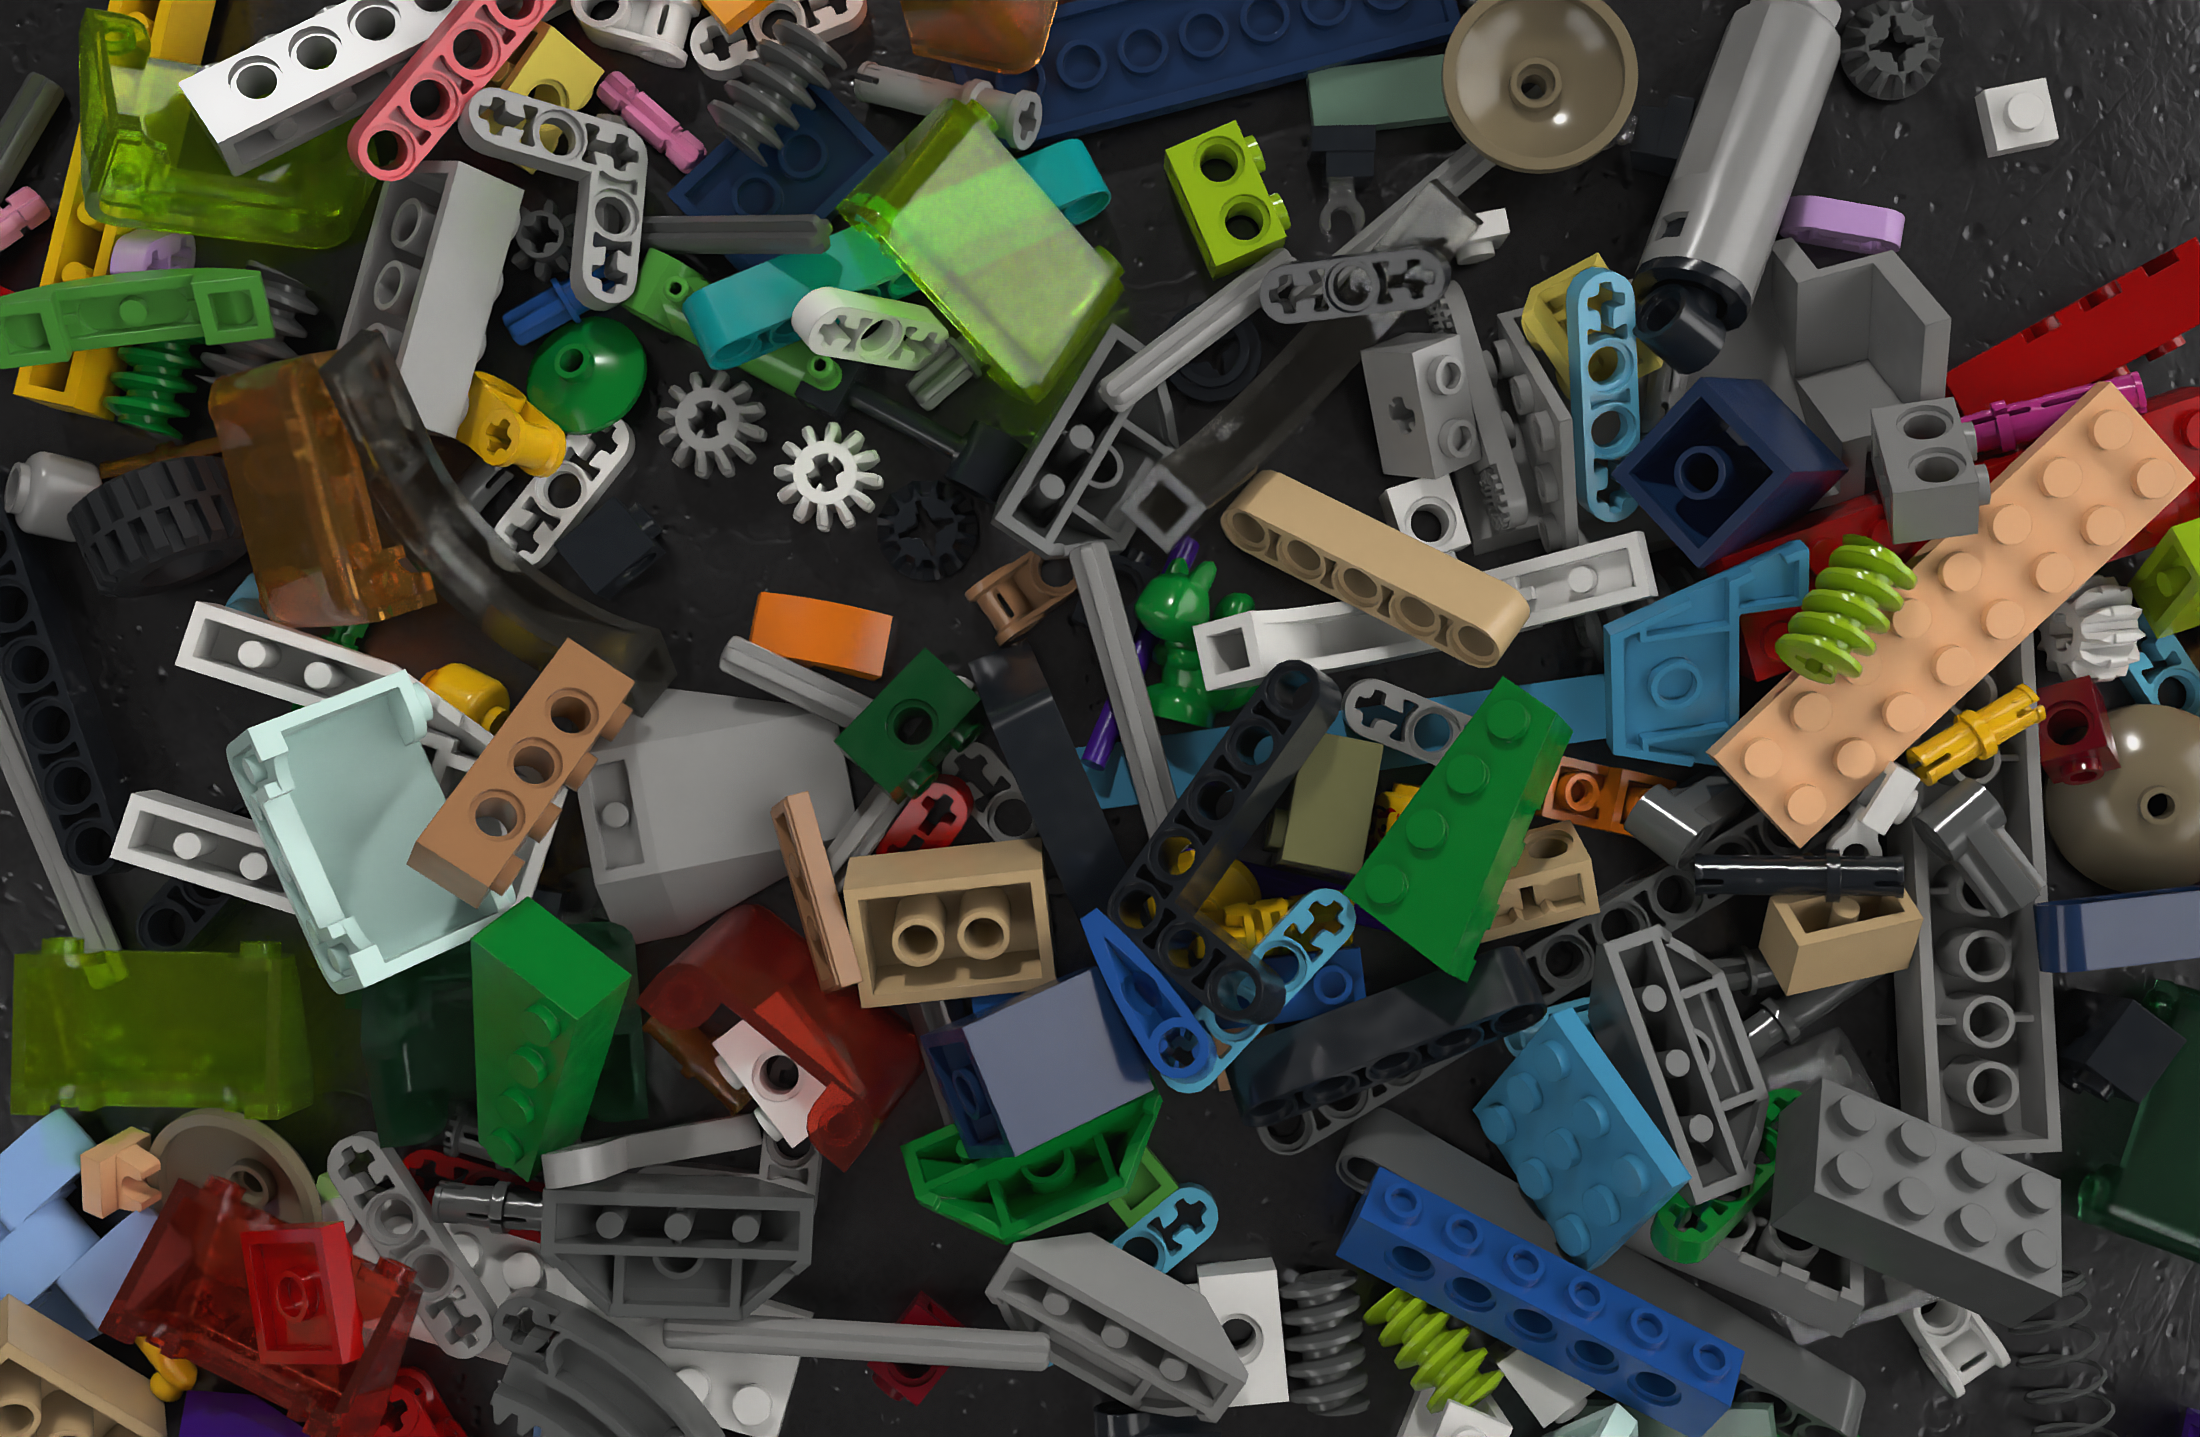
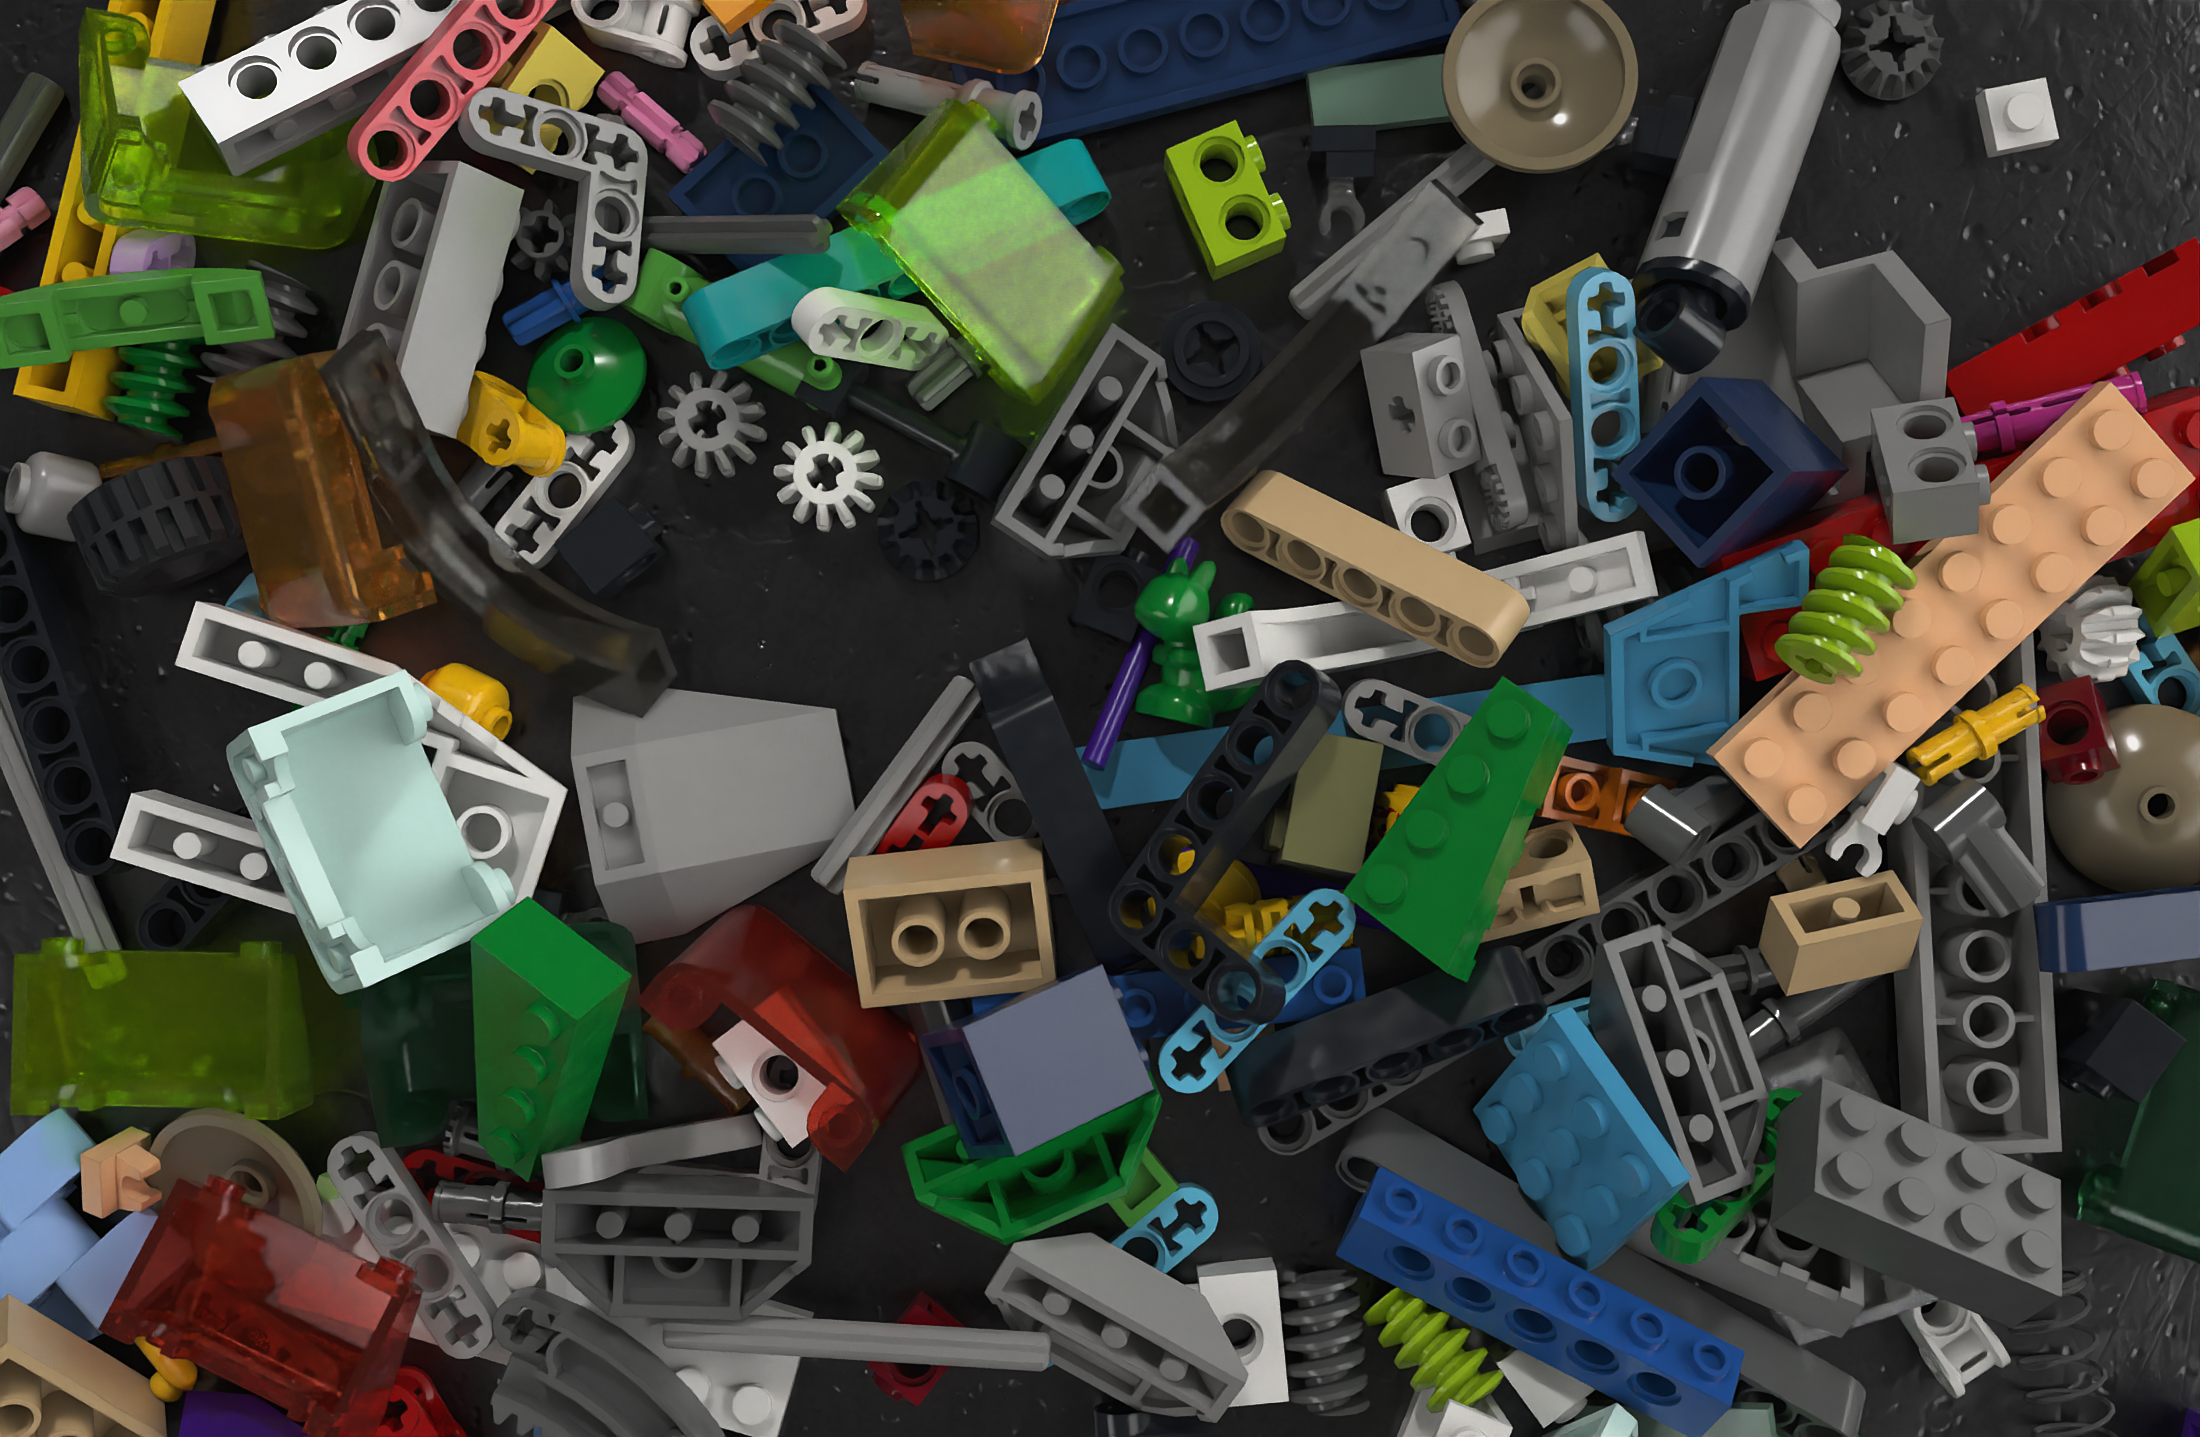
(303, 1293): red plate -> none
(452, 845): medium nougat brick -> none
(792, 682): light grey axle -> none
(815, 893): medium nougat tile -> none
(822, 634): orange slope -> none
(918, 691): dark green brick -> none
(1024, 593): medium nougat piece -> none
(1124, 682): light grey axle -> none
(1148, 1001): blue piece -> none
(1190, 335): light grey axle -> none
(1403, 295): black beam -> none
(1800, 875): black pin -> none
(1842, 224): lavender beam -> none

